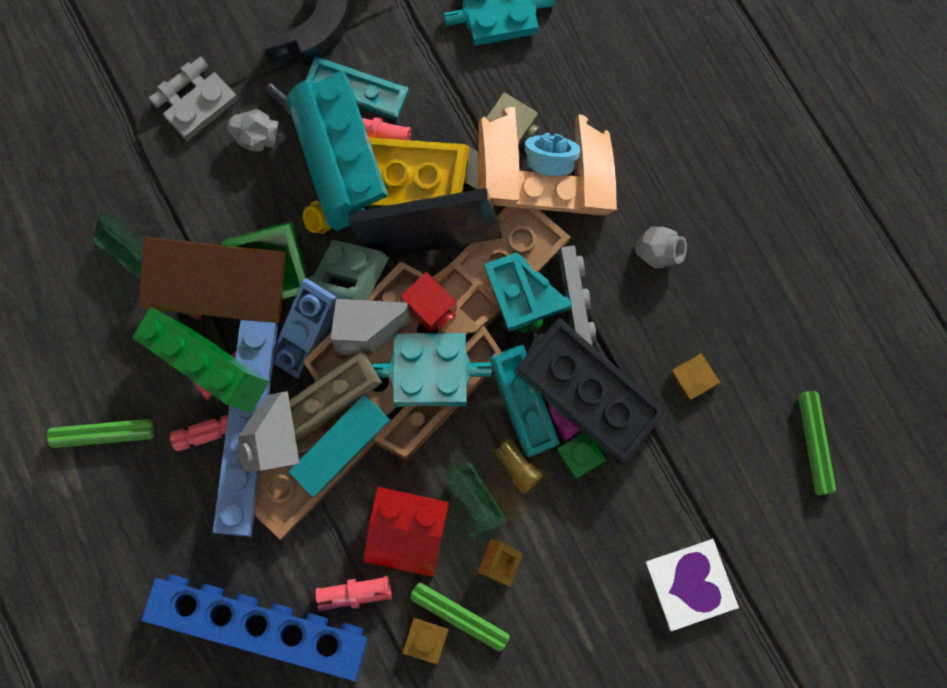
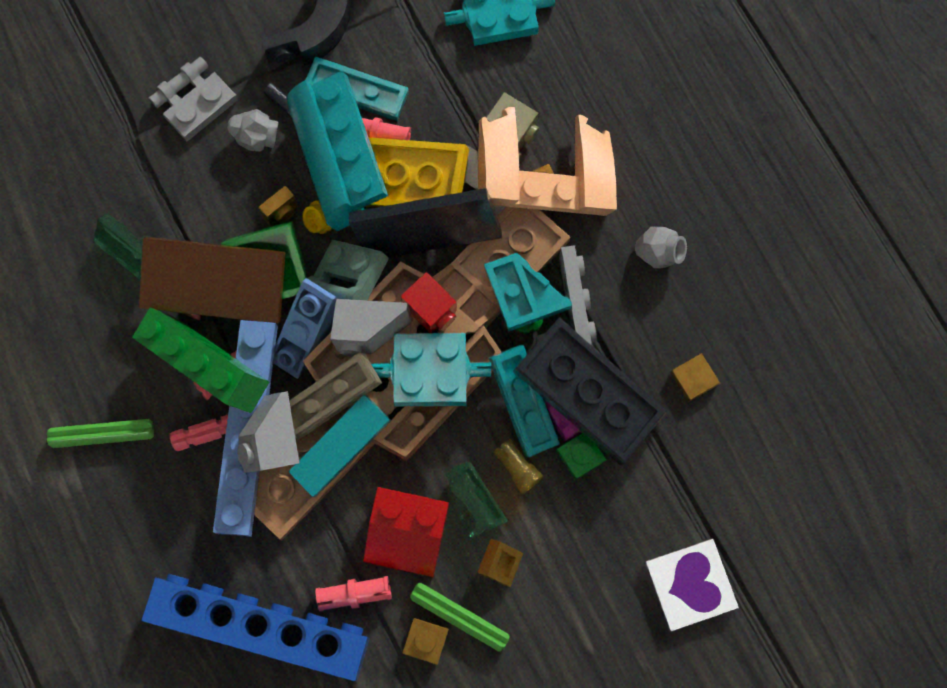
(279, 207): none -> pearl gold plate
(551, 154): medium azure piece -> none
(817, 443): bright green axle -> none

